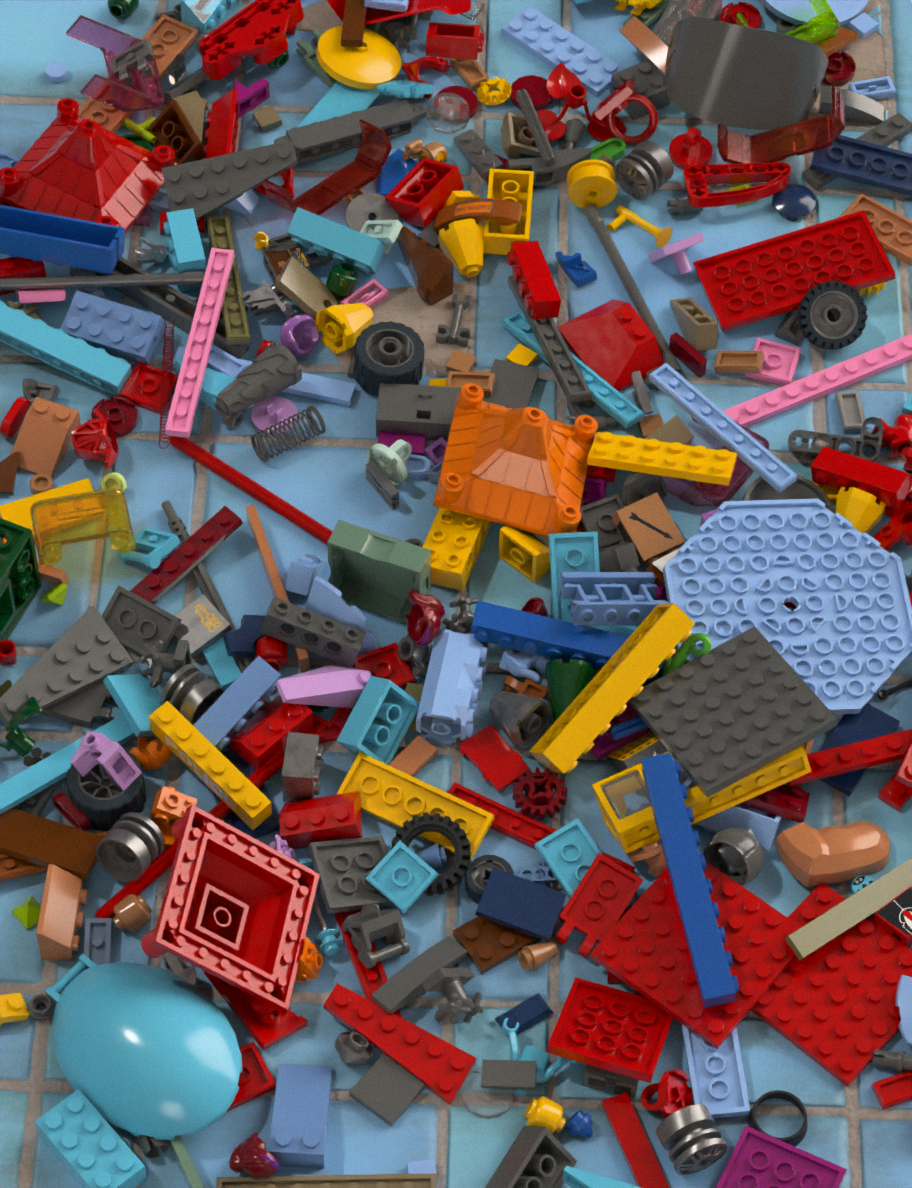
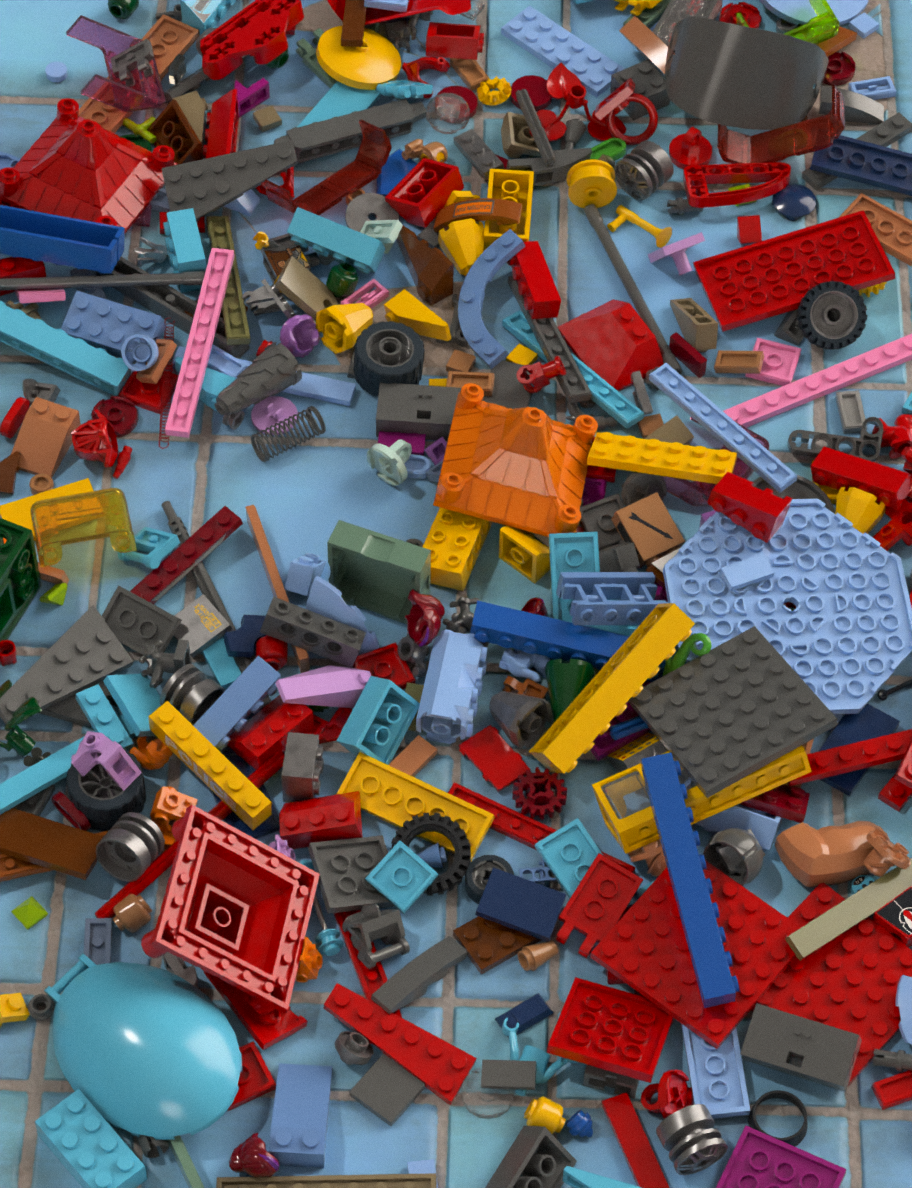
(60, 914): nougat slope -> none
(102, 716): none -> medium azure plate
(114, 480): yellowish green tile -> none
(122, 461): none -> red piece
(141, 352): none -> light blue helmet
(153, 374): none -> nougat plate
(252, 488): red axle -> none
(382, 485): flat silver tile -> none
(410, 311): none -> yellow slope
(451, 983): dark grey piece -> none
(473, 294): none -> medium blue plate
(540, 374): none -> red connector
(577, 270): blue slope -> none
(747, 572): none -> light blue tile
(749, 229): none -> red slope
(749, 506): none -> red wedge
(801, 1047): none -> dark grey brick
(884, 854): none -> nougat plate

